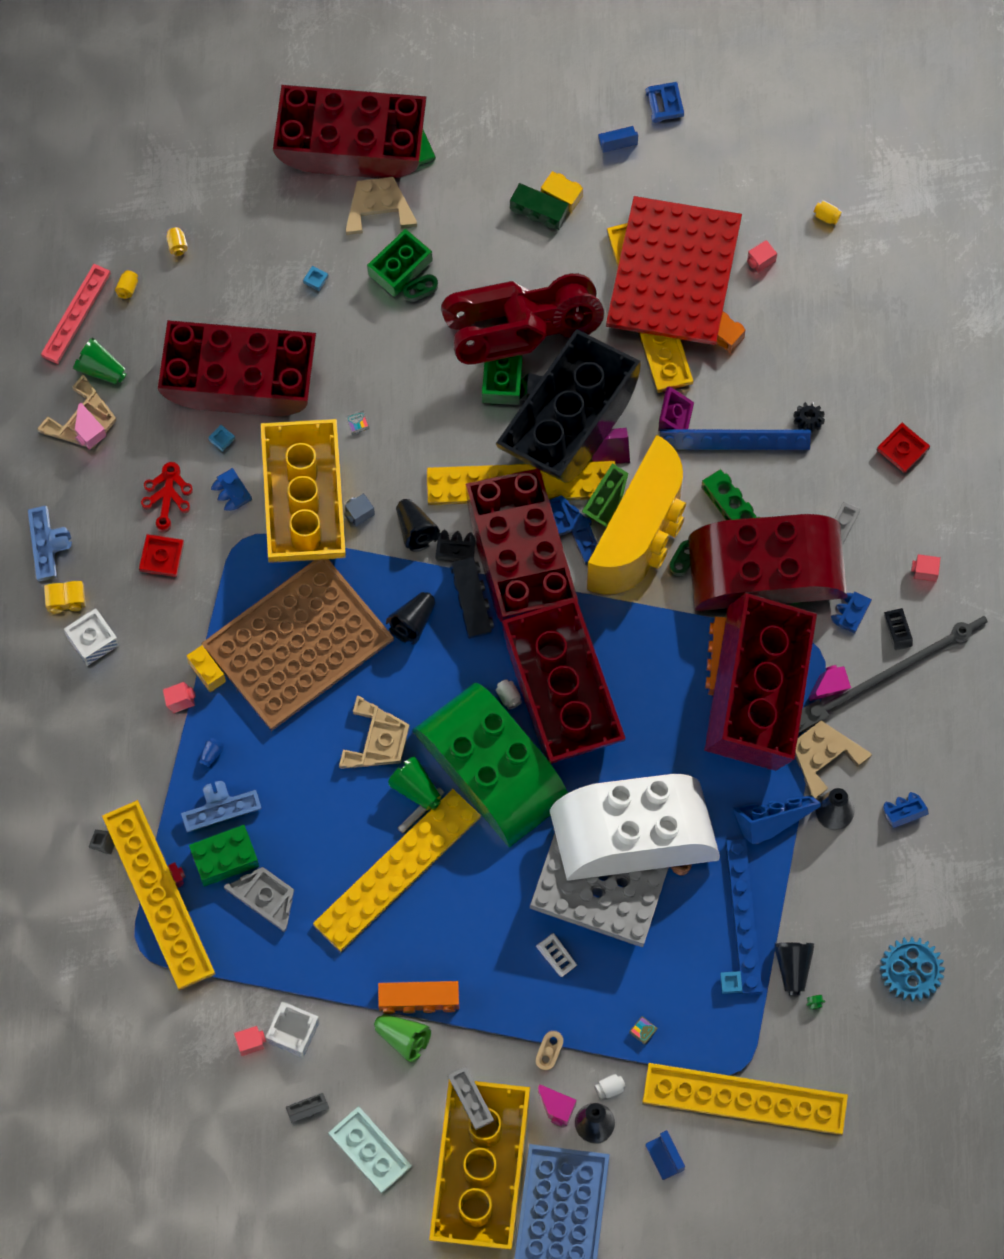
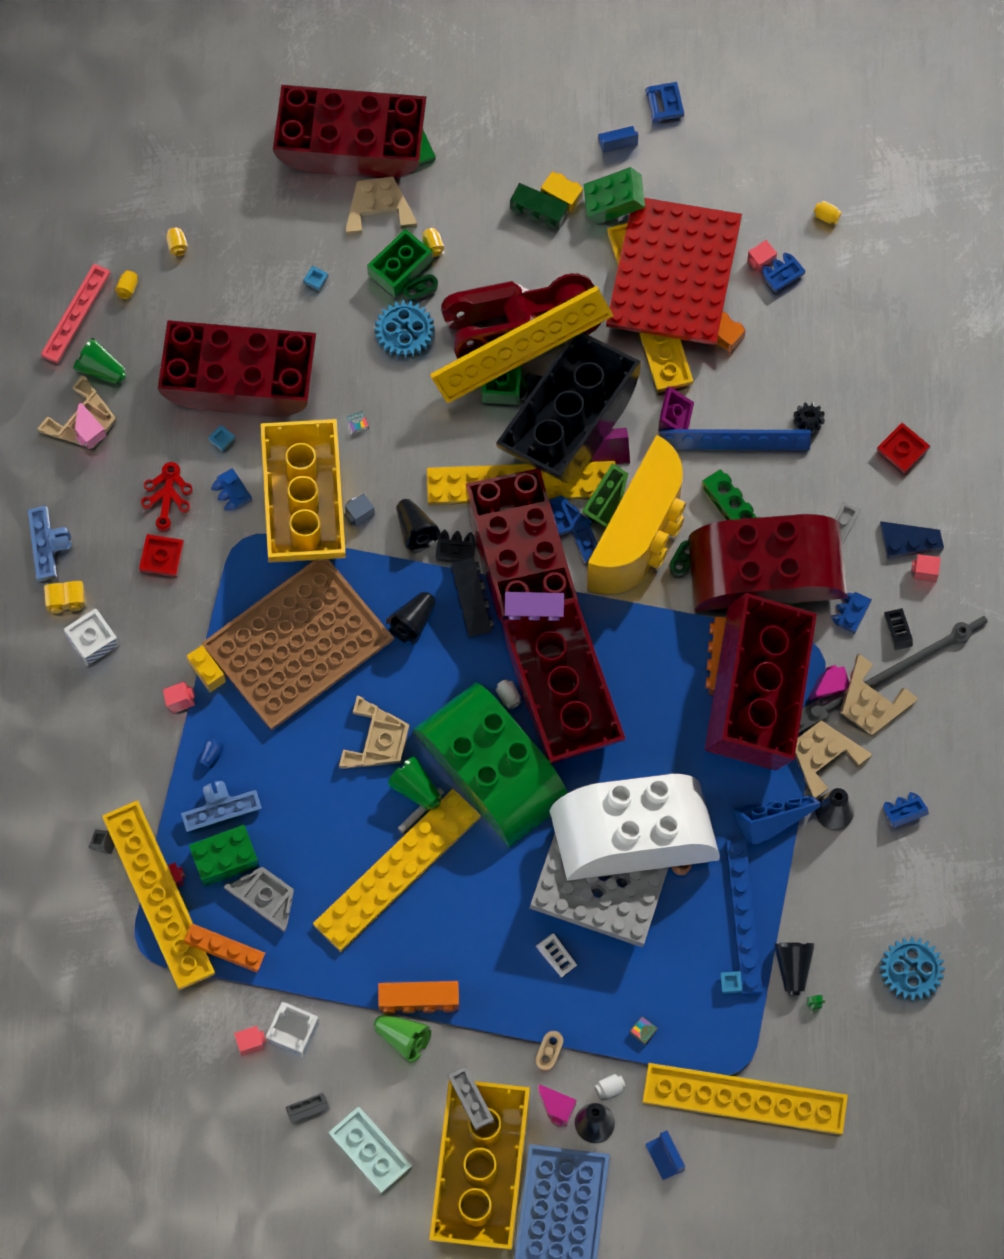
(224, 948): none -> orange plate
(416, 318): none -> dark azure gear
(432, 239): none -> yellow brick
(521, 344): none -> yellow plate
(534, 605): none -> medium lavender brick
(614, 195): none -> green brick
(783, 273): none -> blue plate
(868, 707): none -> tan wing
(909, 540): none -> dark blue wing

